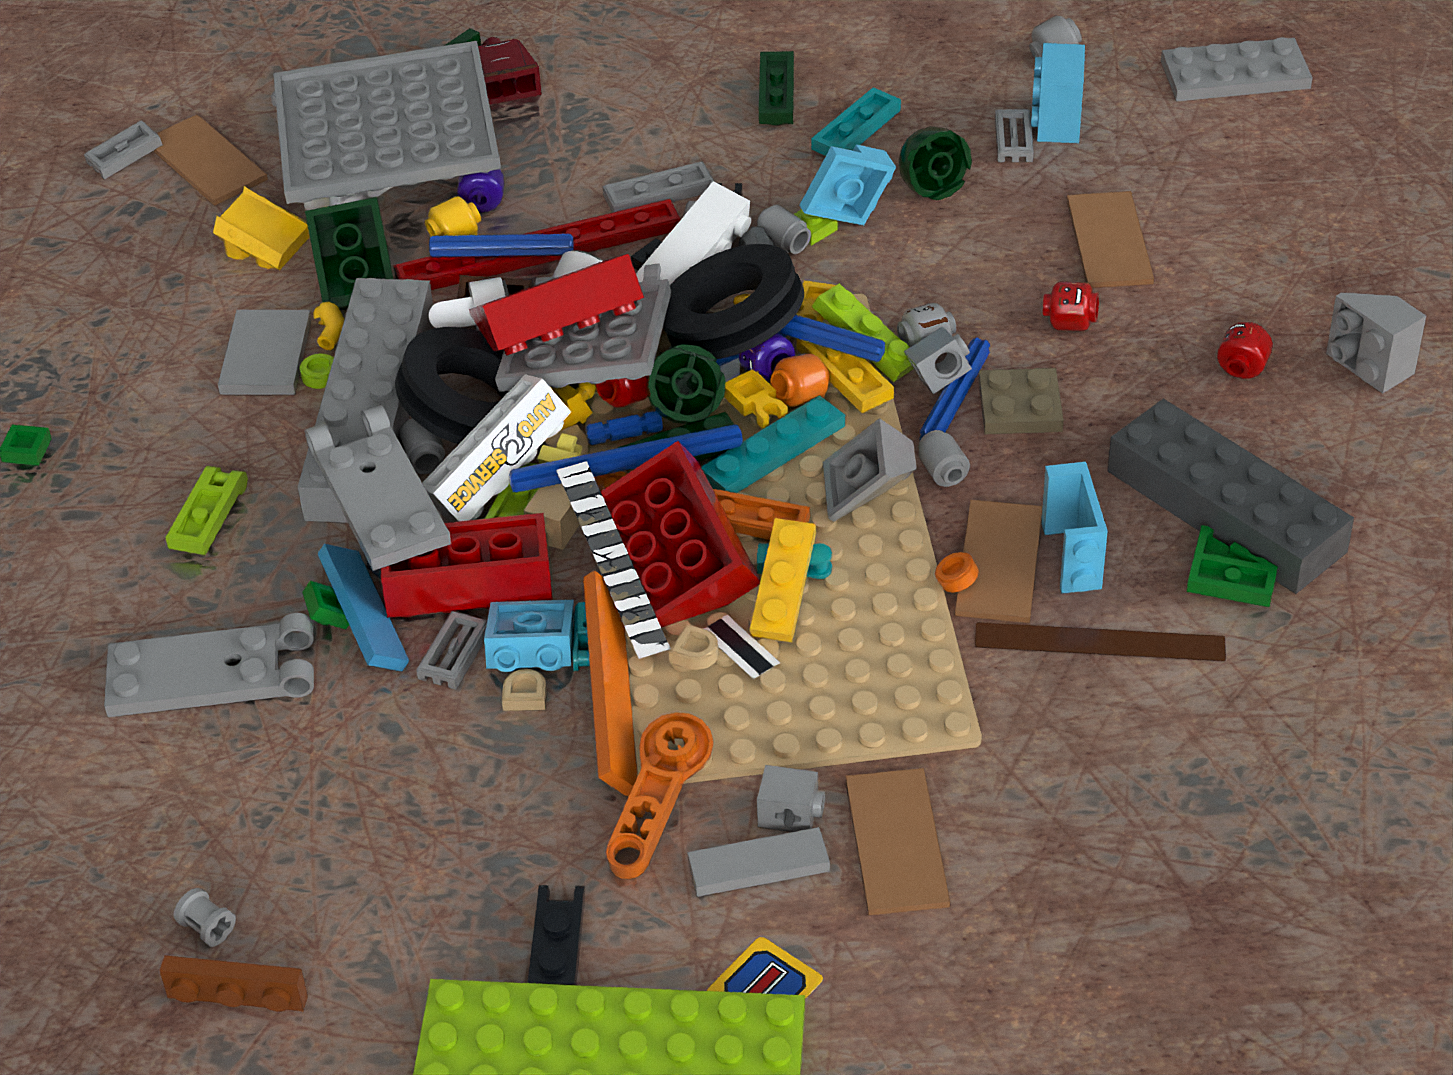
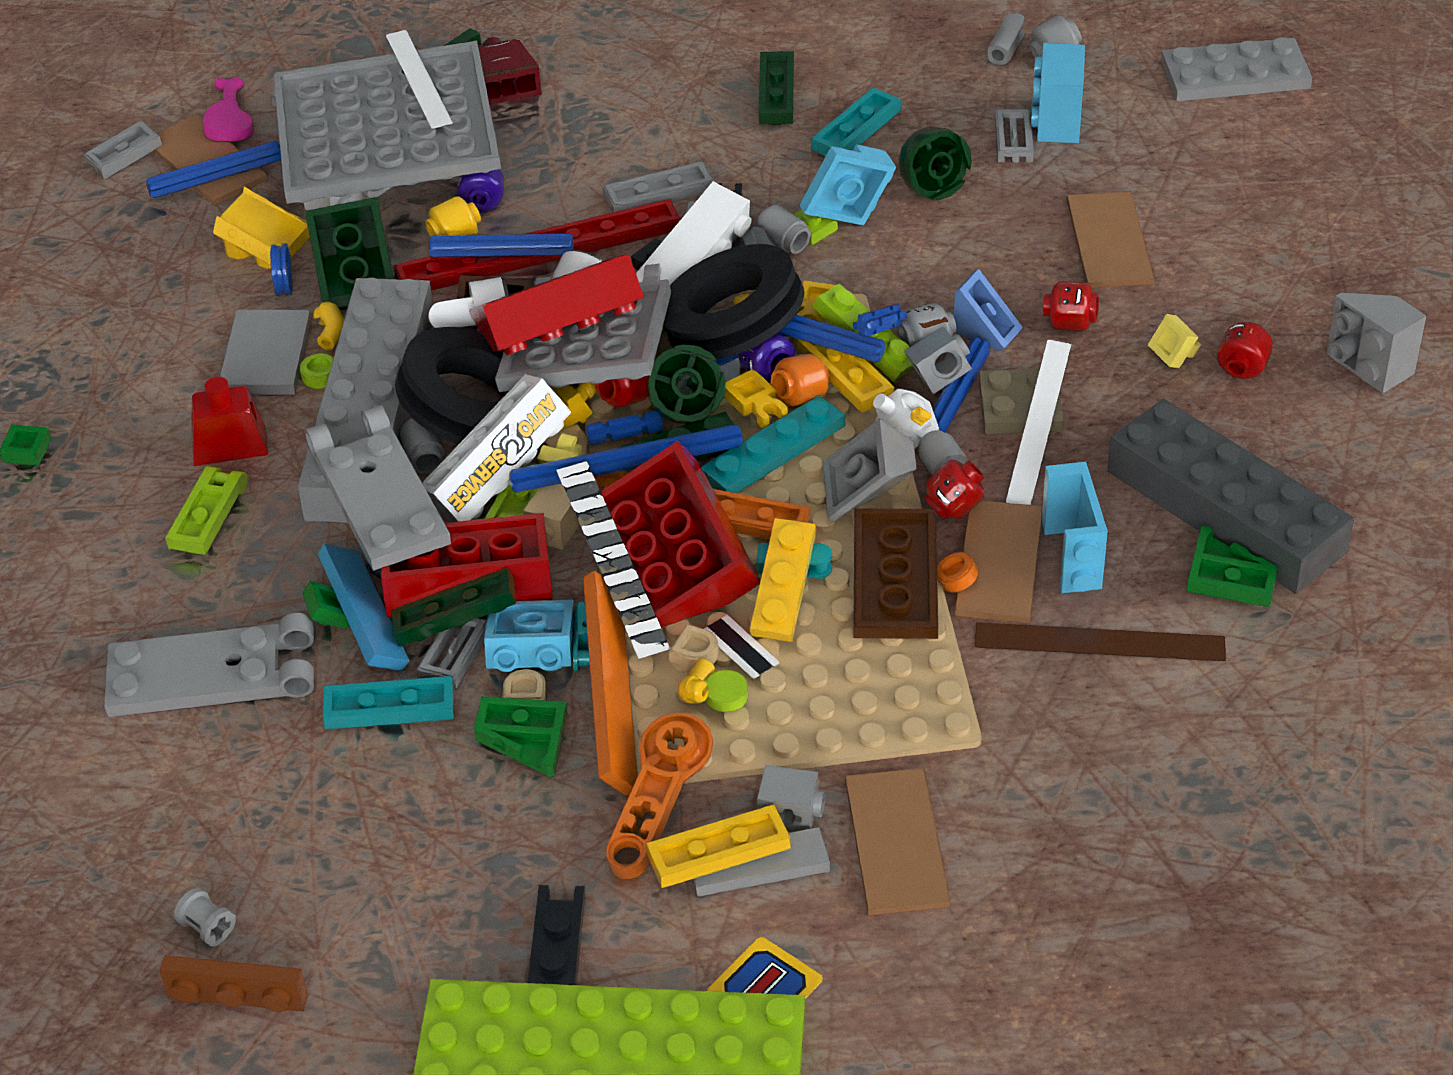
(213, 169): none -> blue axle
(224, 119): none -> dark pink piece
(225, 424): none -> red torso
(281, 269): none -> blue piece
(388, 702): none -> teal plate
(419, 79): none -> white sticker
(453, 607): none -> dark green plate
(523, 730): none -> green wing
(693, 686): none -> yellow arm
(718, 846): none -> yellow plate
(726, 691): none -> lime tile
(879, 320): none -> blue axle
(895, 574): none -> reddish brown tile
(906, 413): none -> white piece
(955, 489): none -> red head
(983, 313): none -> medium blue slope
(1006, 39): none -> light grey bar
(1038, 423): none -> white sticker
(1174, 341): none -> light yellow tile

